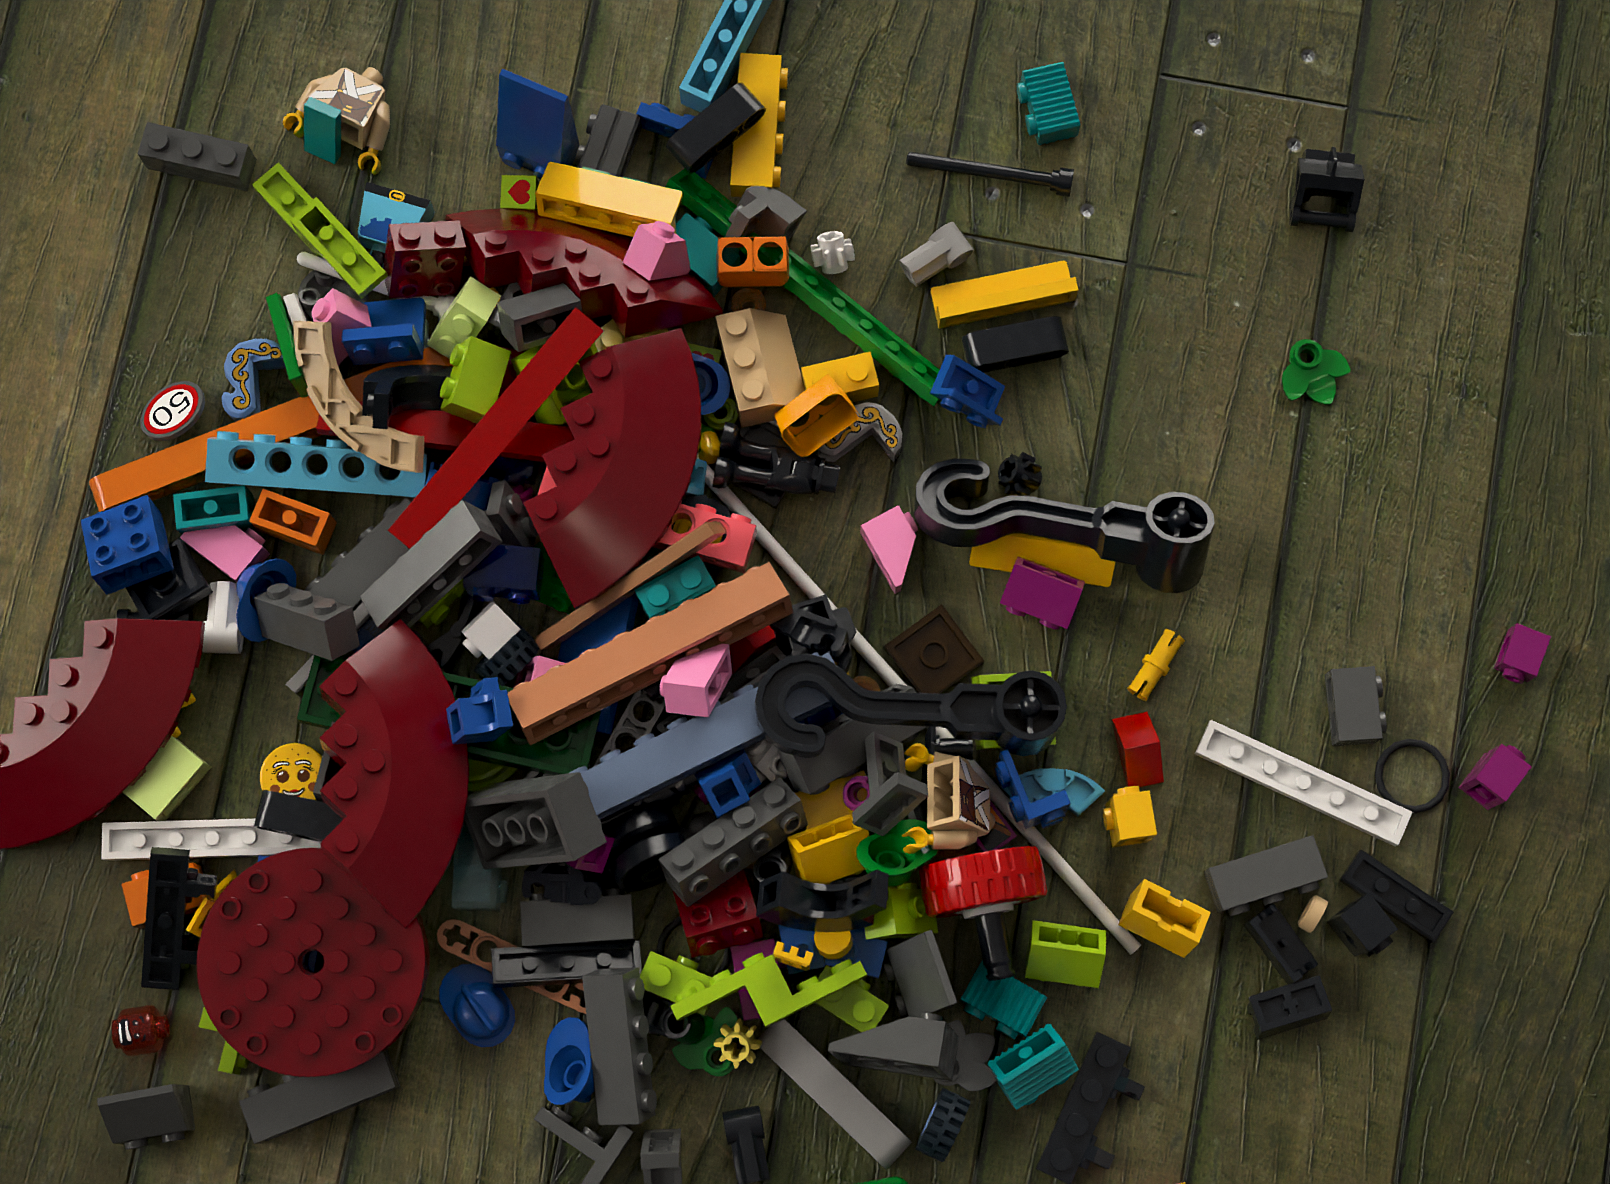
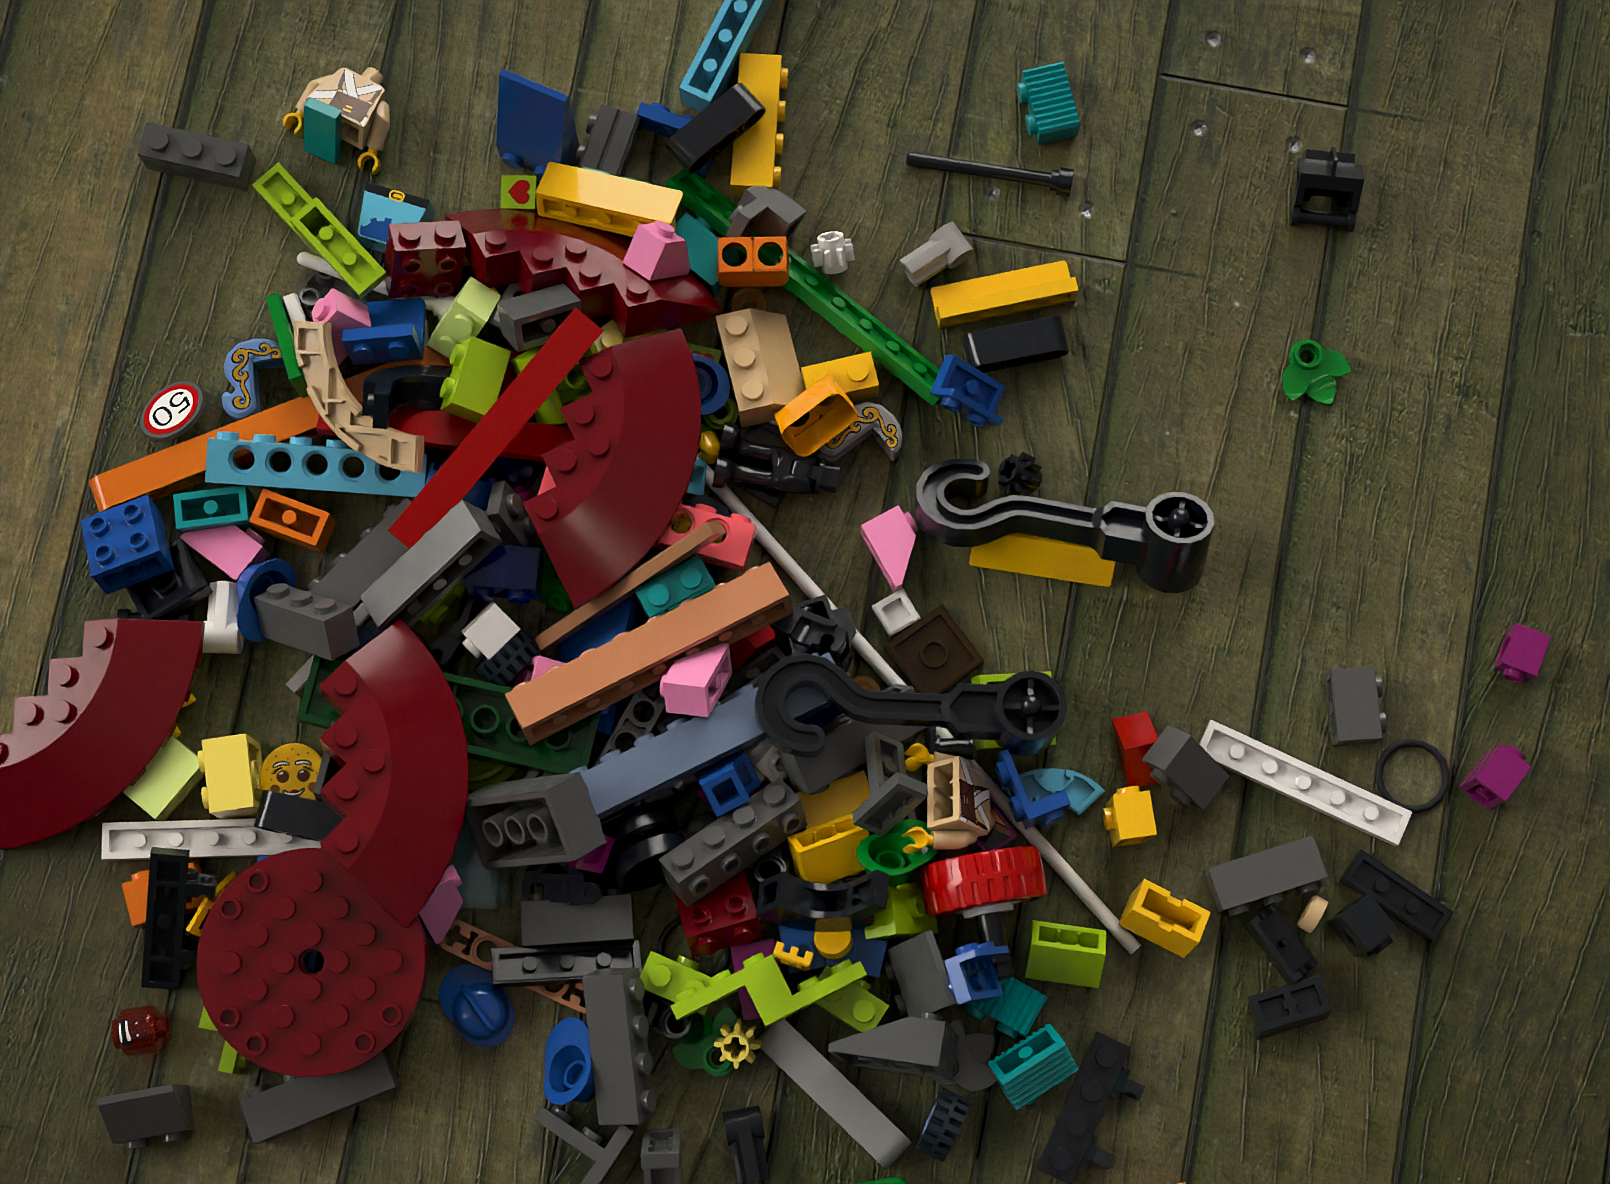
(232, 776): none -> light yellow brick
(443, 905): none -> bright pink slope
(482, 715): blue brick -> none
(851, 789): magenta plate -> none
(896, 613): none -> white tile
(973, 973): none -> blue bracket
(1042, 593): magenta brick -> none
(1155, 665): yellow pin -> none
(1185, 768): none -> dark grey brick

